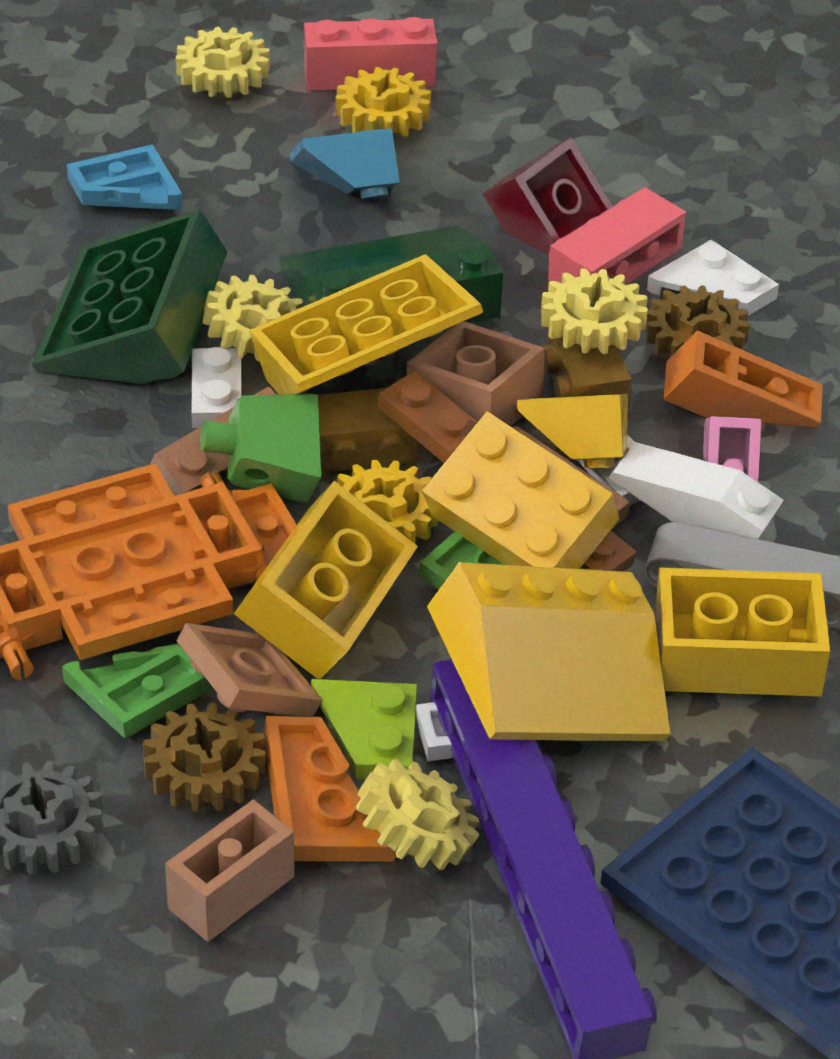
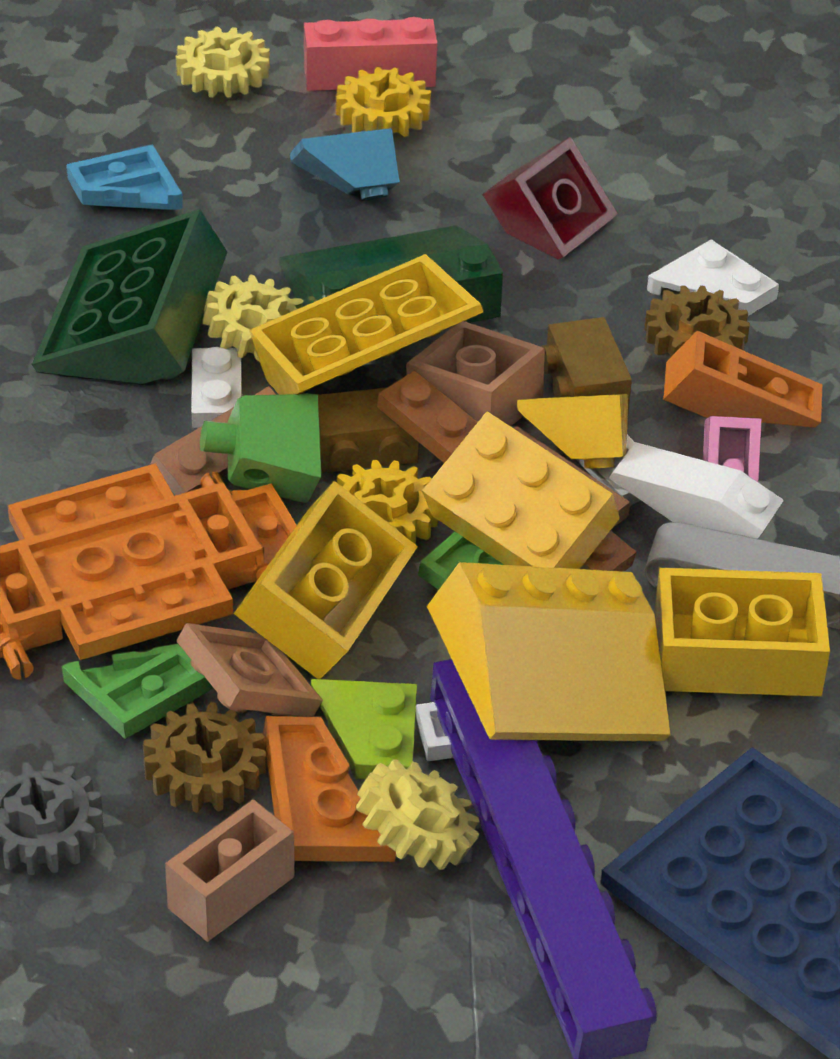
(594, 311): light yellow gear -> none
(622, 239): coral brick -> none

